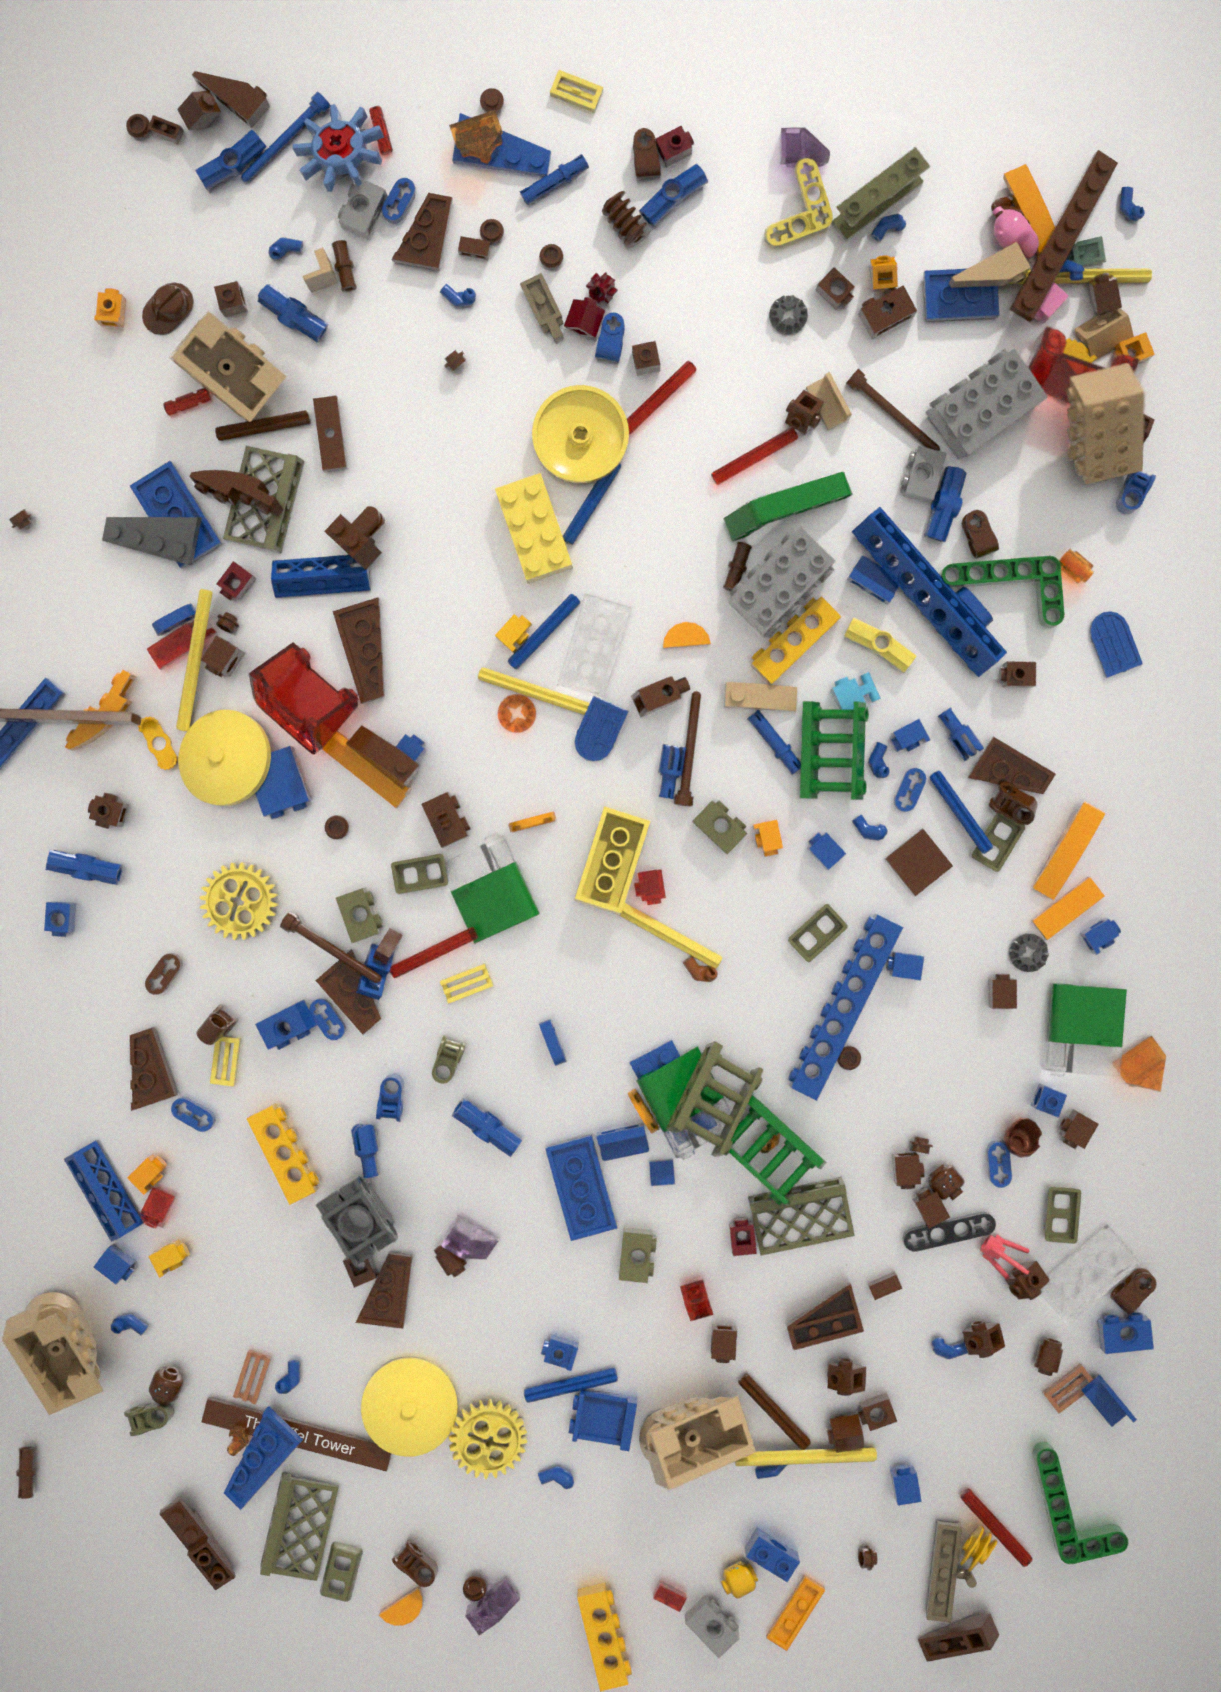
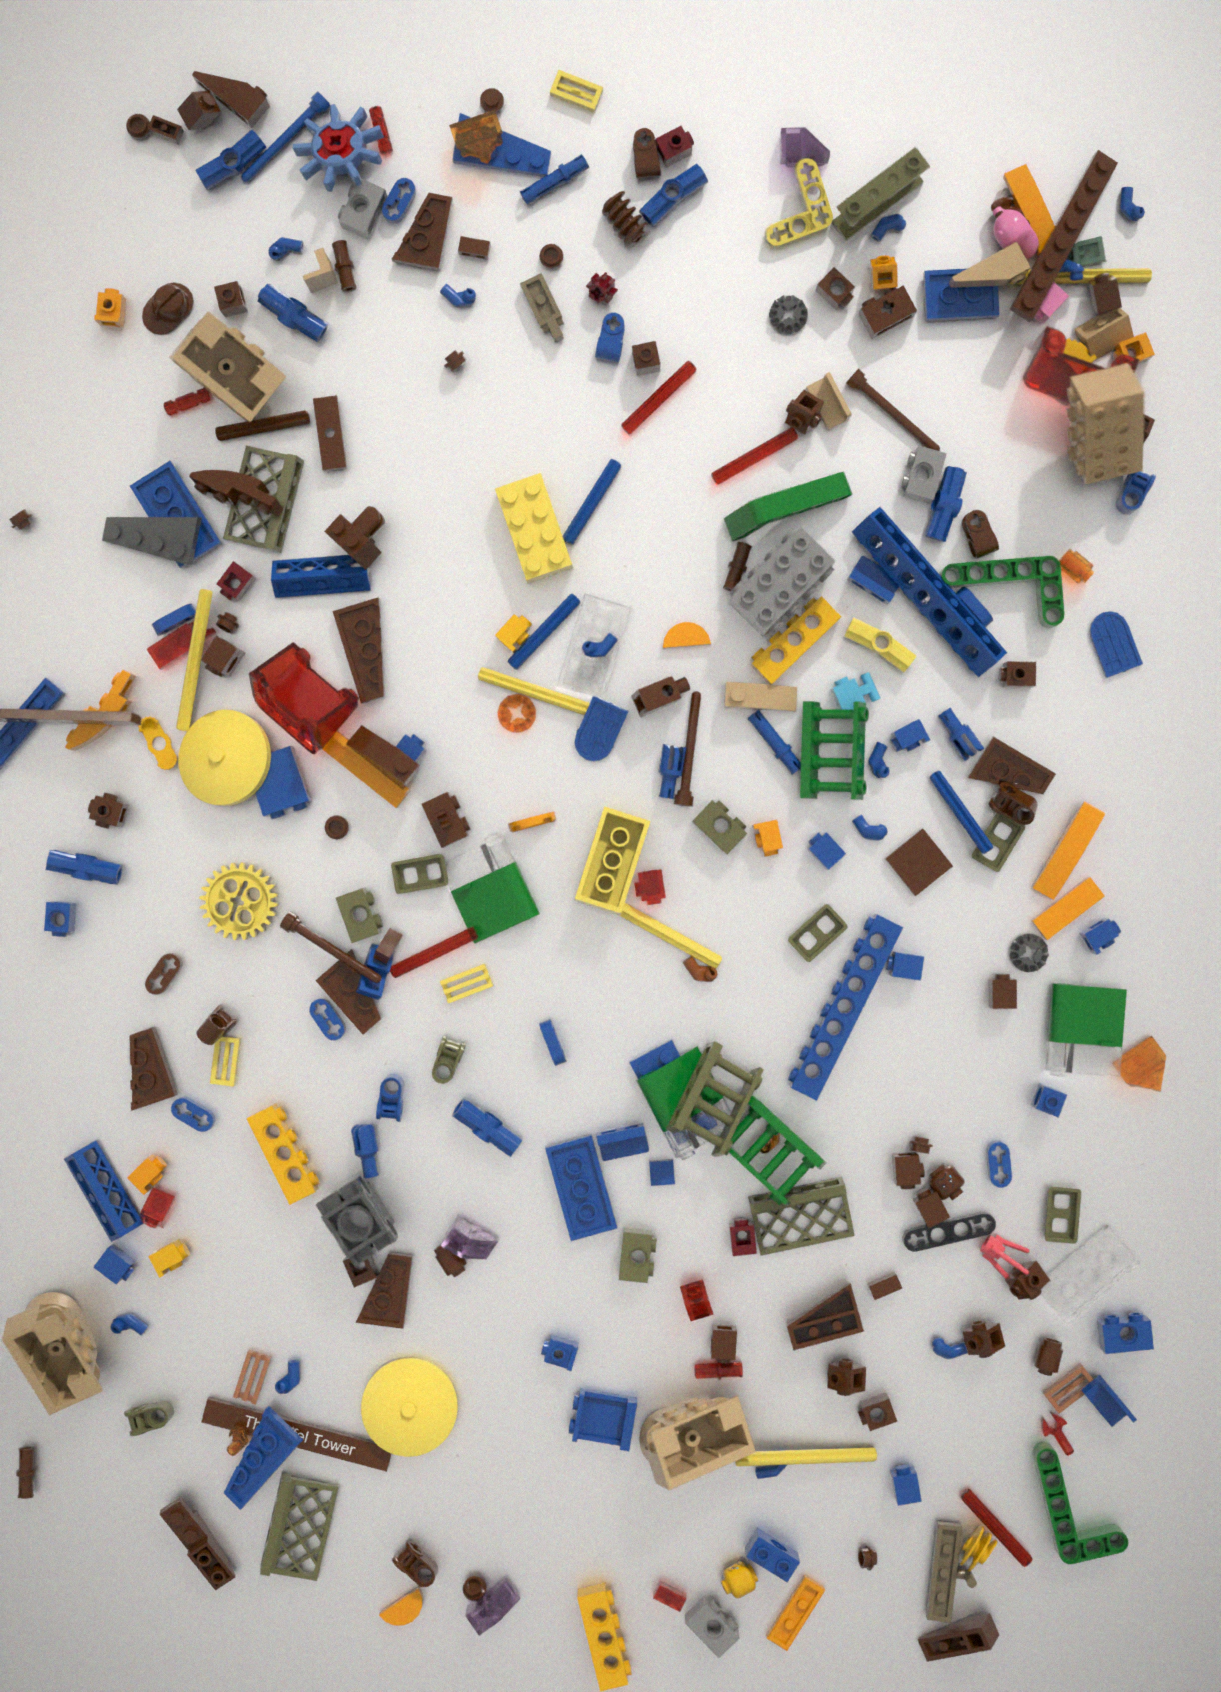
(166, 1385): reddish brown head -> none
(273, 1029): blue brick -> none
(347, 1577): olive piece -> none
(480, 1459): light yellow gear -> none
(491, 231): reddish brown plate -> none
(558, 1475): blue arm -> none
(570, 1385): blue axle -> none
(580, 434): light yellow dish -> none
(584, 317): dark red brick -> none
(599, 649): none -> blue arm
(643, 1111): light orange tile -> none
(718, 1370): none -> clear red axle
(774, 1411): reddish brown axle -> none
(846, 1433): reddish brown brick -> none
(849, 1058): reddish brown plate -> none
(915, 791): blue beam -> none
(985, 403): light grey brick -> none
(1022, 1137): copper hair -> none
(1057, 1432): none -> clear red bar
(1077, 1129): reddish brown brick -> none
(1132, 1292): reddish brown piece -> none

